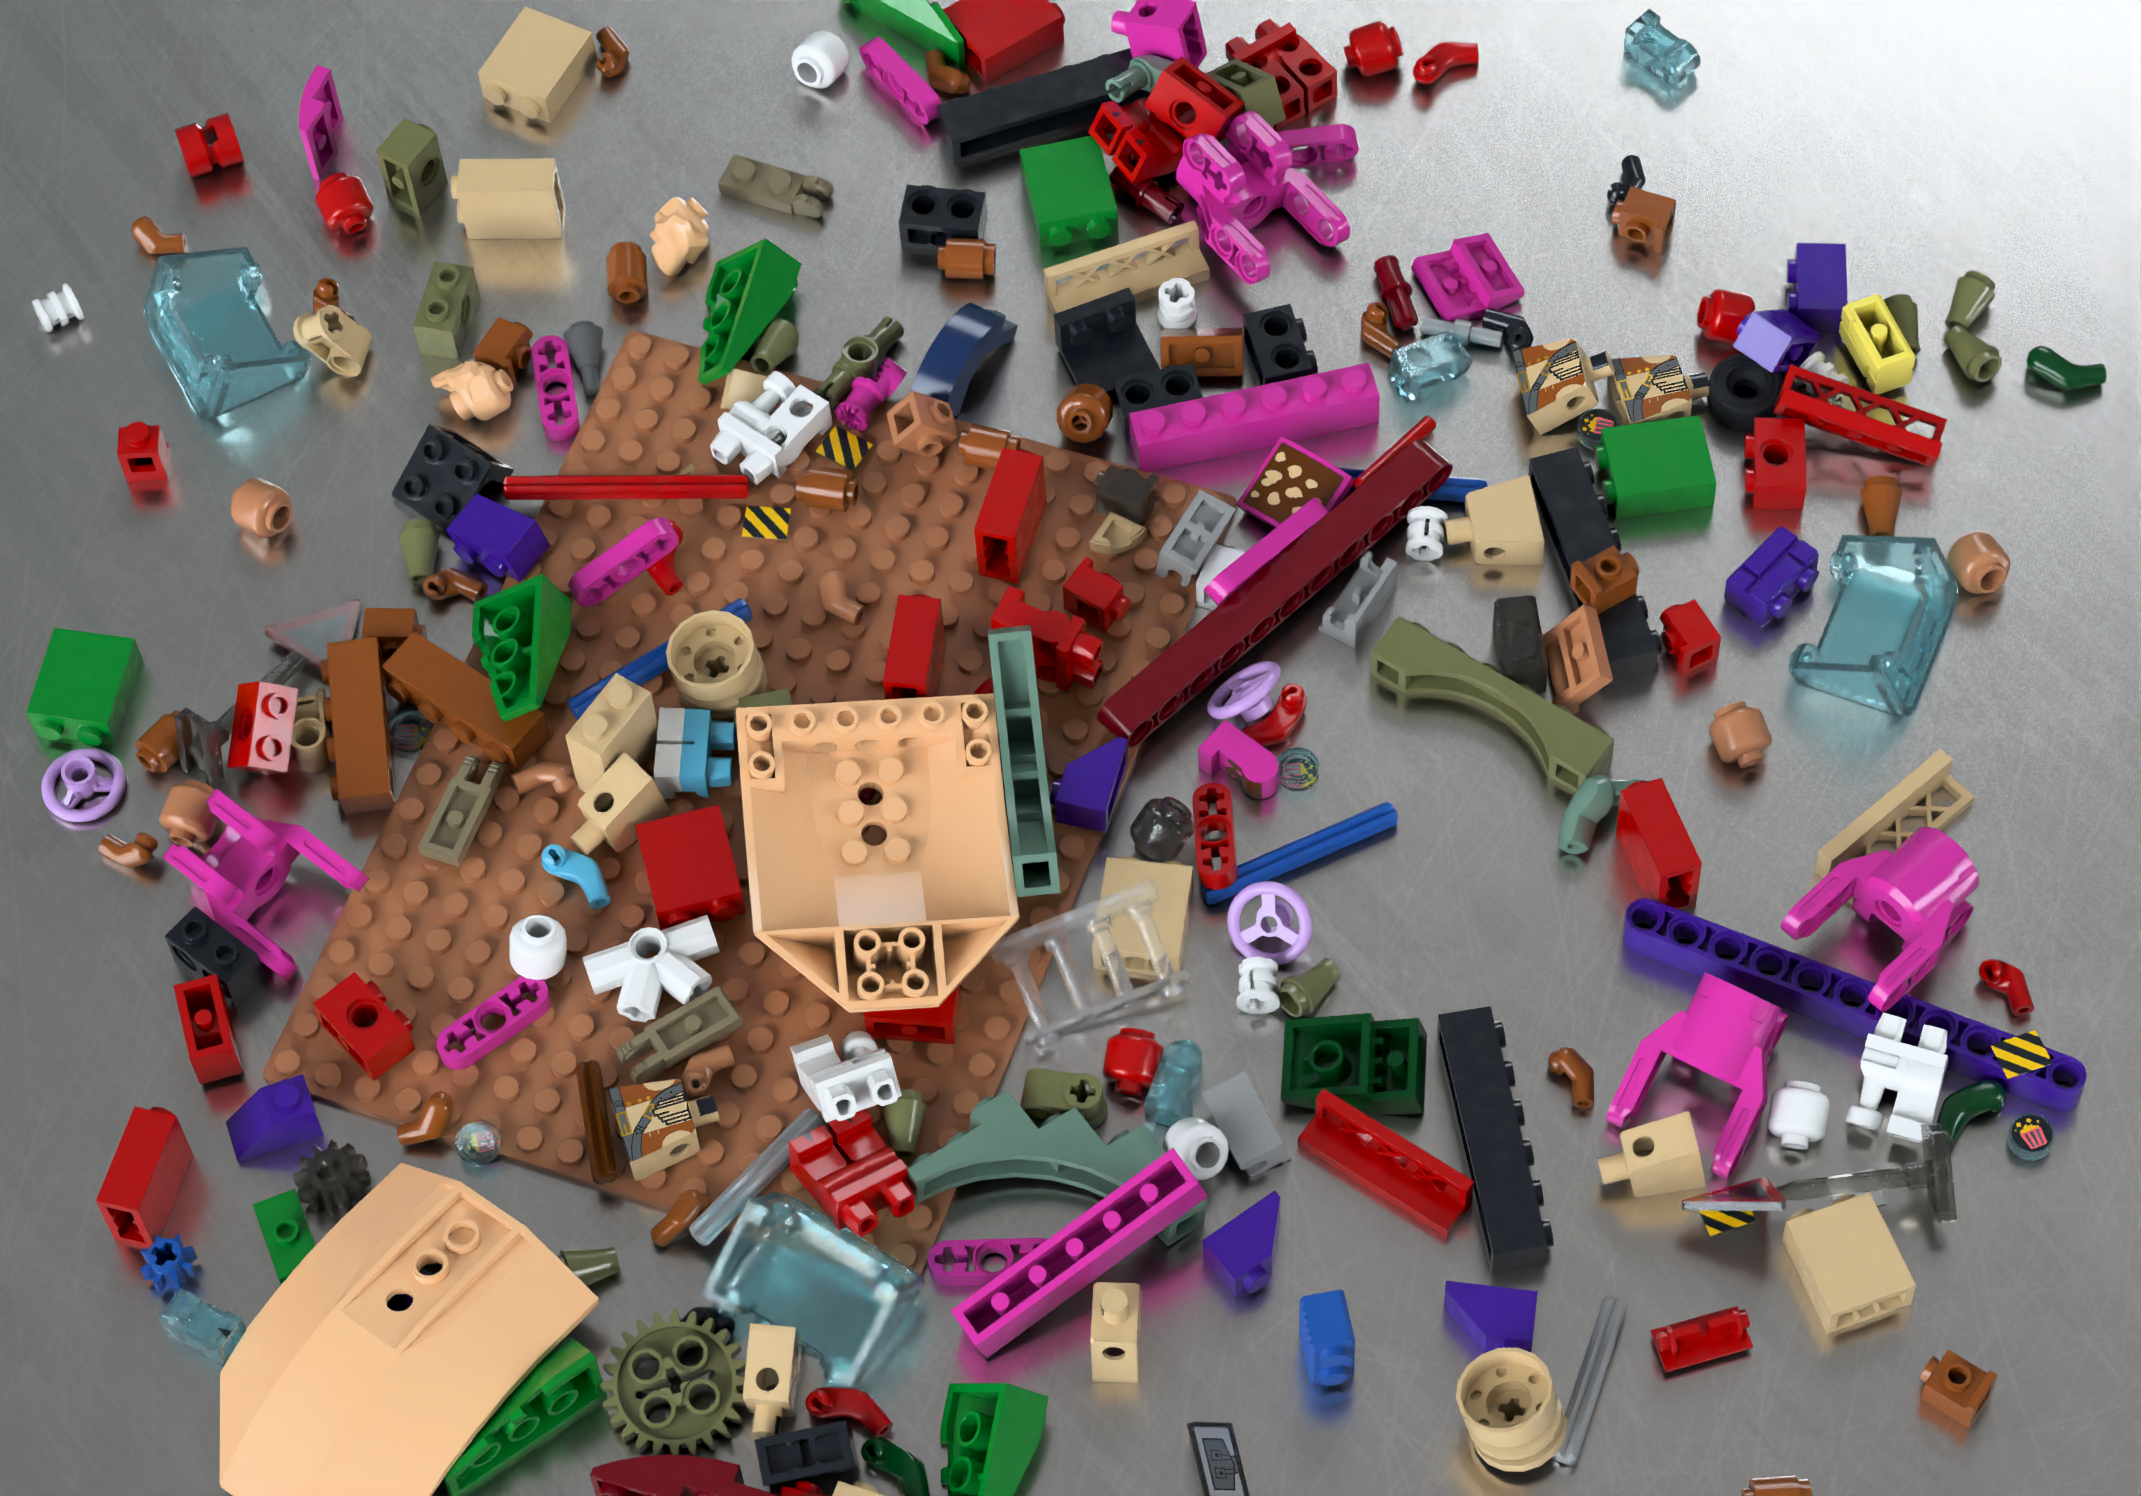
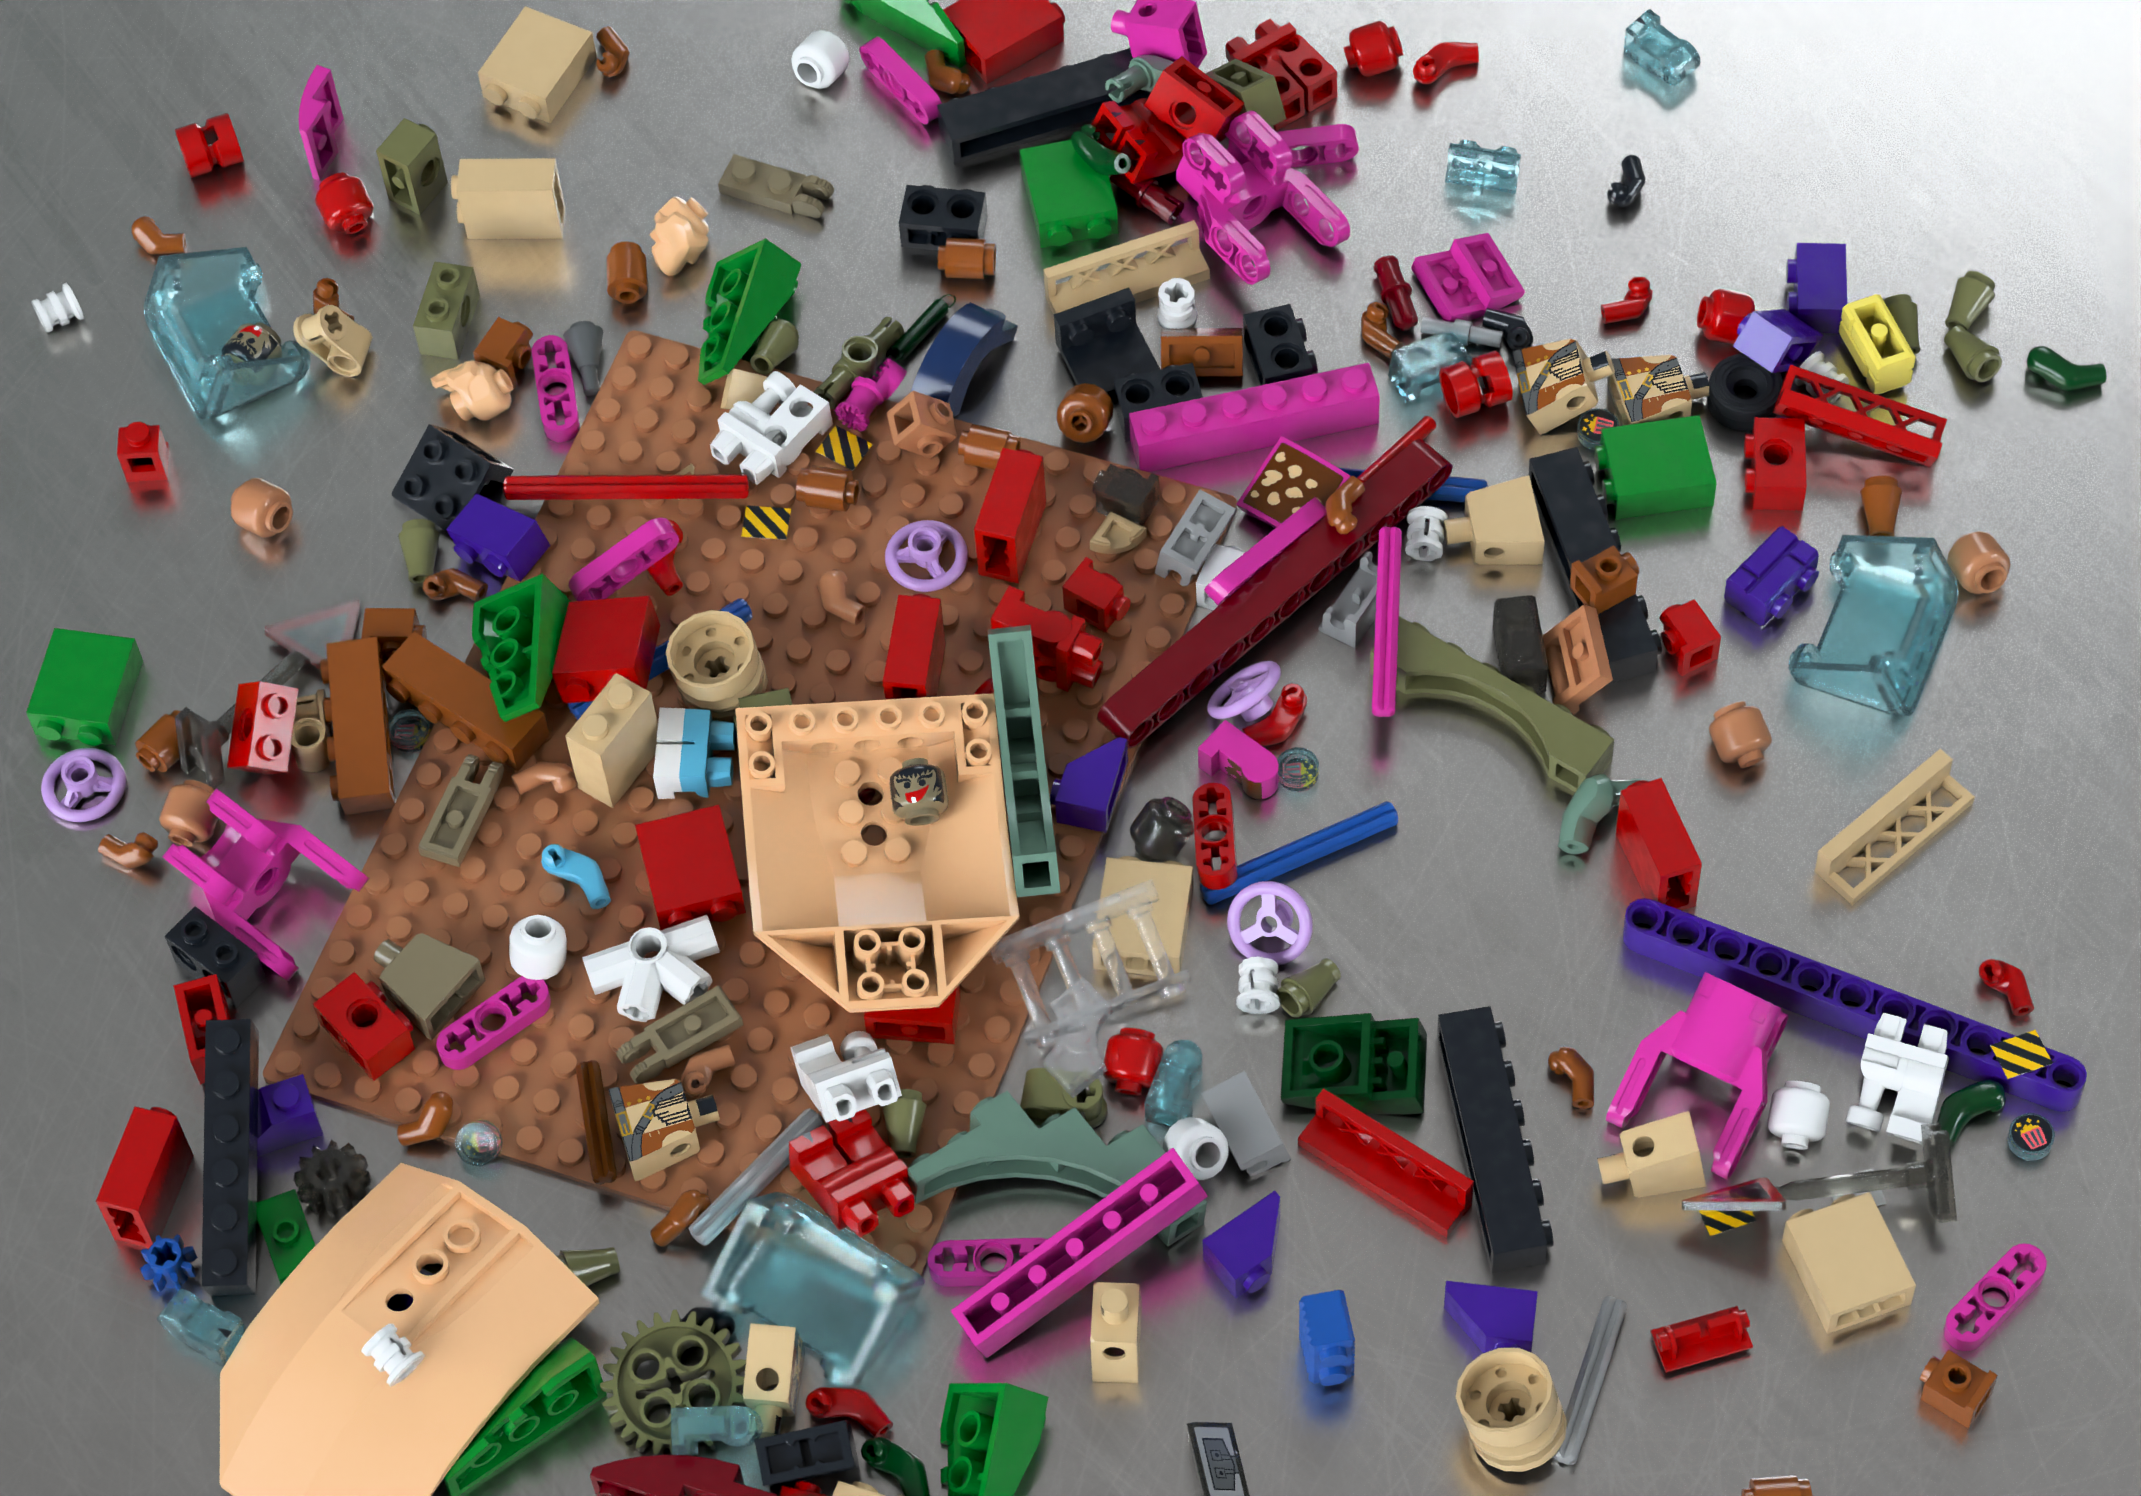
(230, 1157): none -> black brick
(253, 343): none -> head
(392, 1354): none -> white bush
(428, 980): none -> dark tan torso
(605, 640): none -> red brick
(616, 804): tan torso -> none
(730, 1424): none -> clear light blue leg
(918, 792): none -> dark tan head
(921, 328): none -> dark green piece
(924, 548): none -> lavender piece
(1075, 1055): none -> clear tile
(1097, 156): none -> dark green arm
(1339, 505): none -> dark orange arm
(1386, 622): none -> dark pink axle
(1462, 388): none -> red wheel
(1483, 167): none -> clear light blue hips
(1632, 305): none -> red arm
(1645, 217): dark orange brick -> none
(1913, 890): dark pink piece -> none
(1991, 1316): none -> dark pink beam

